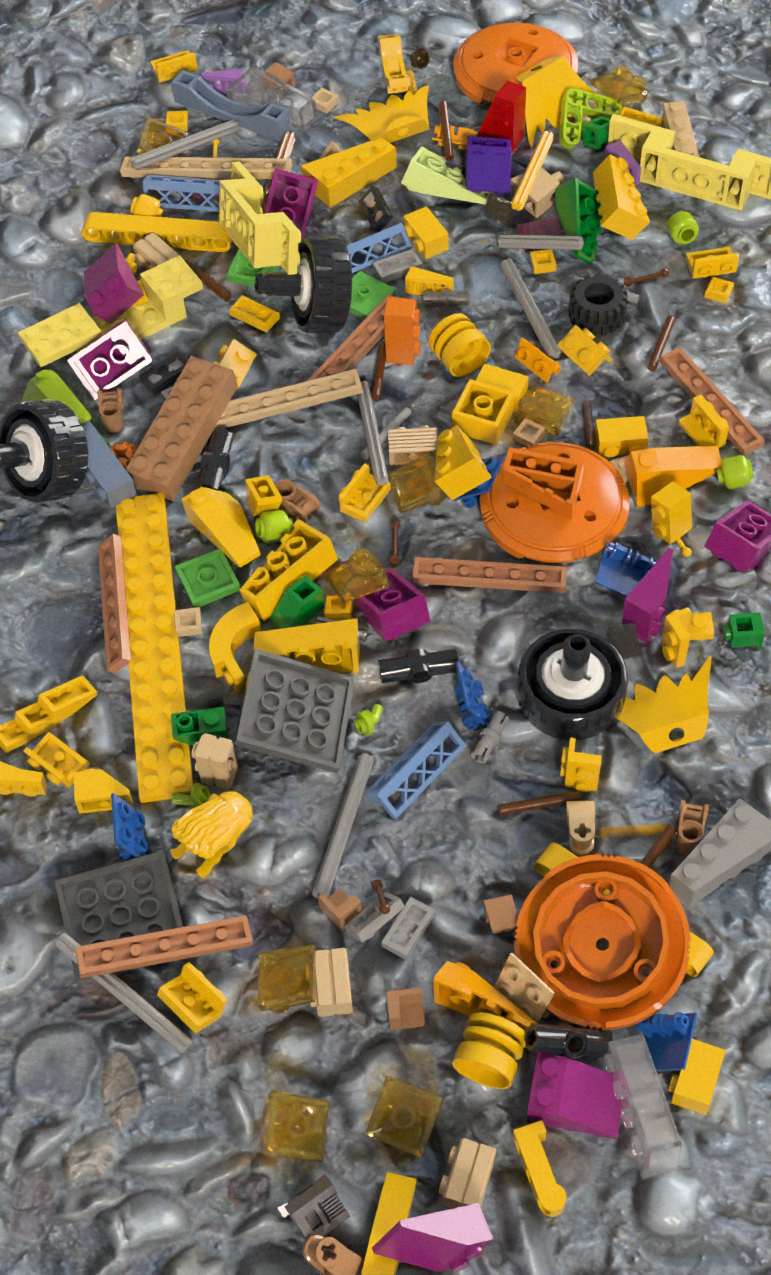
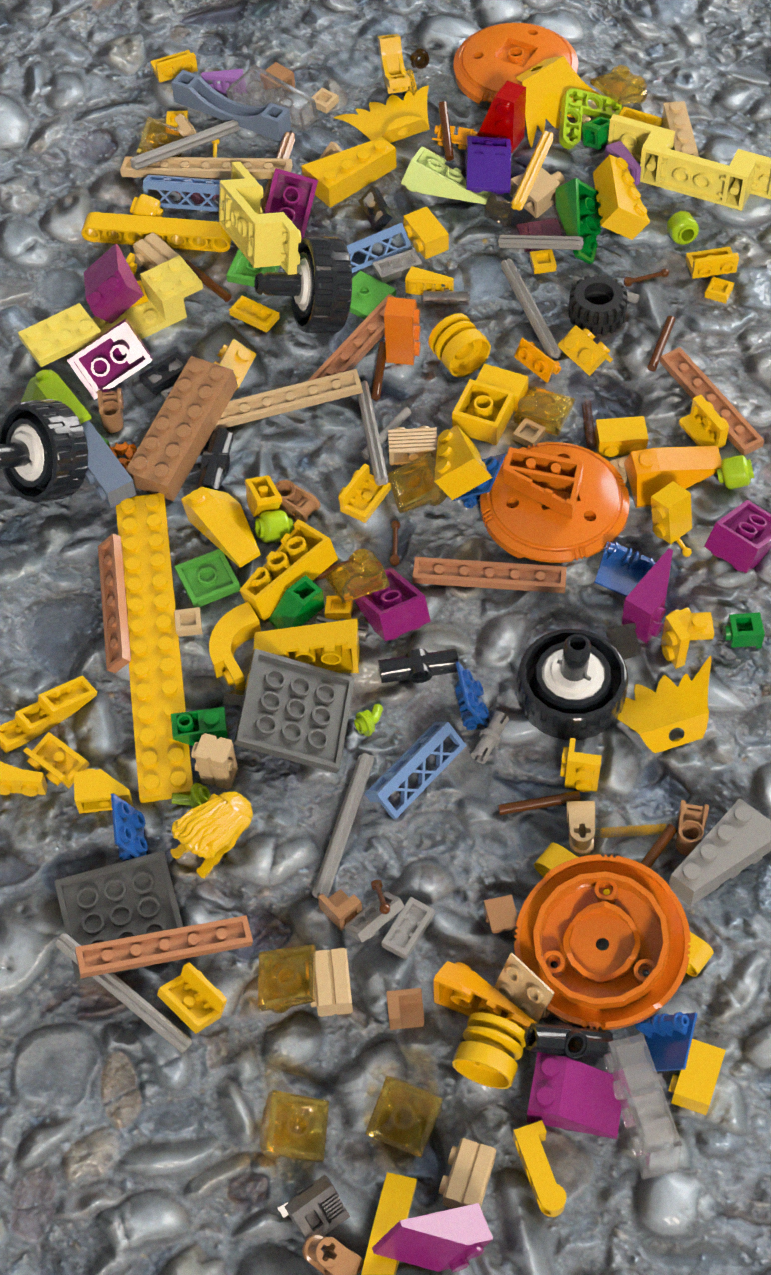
(185, 127): none -> tan plate

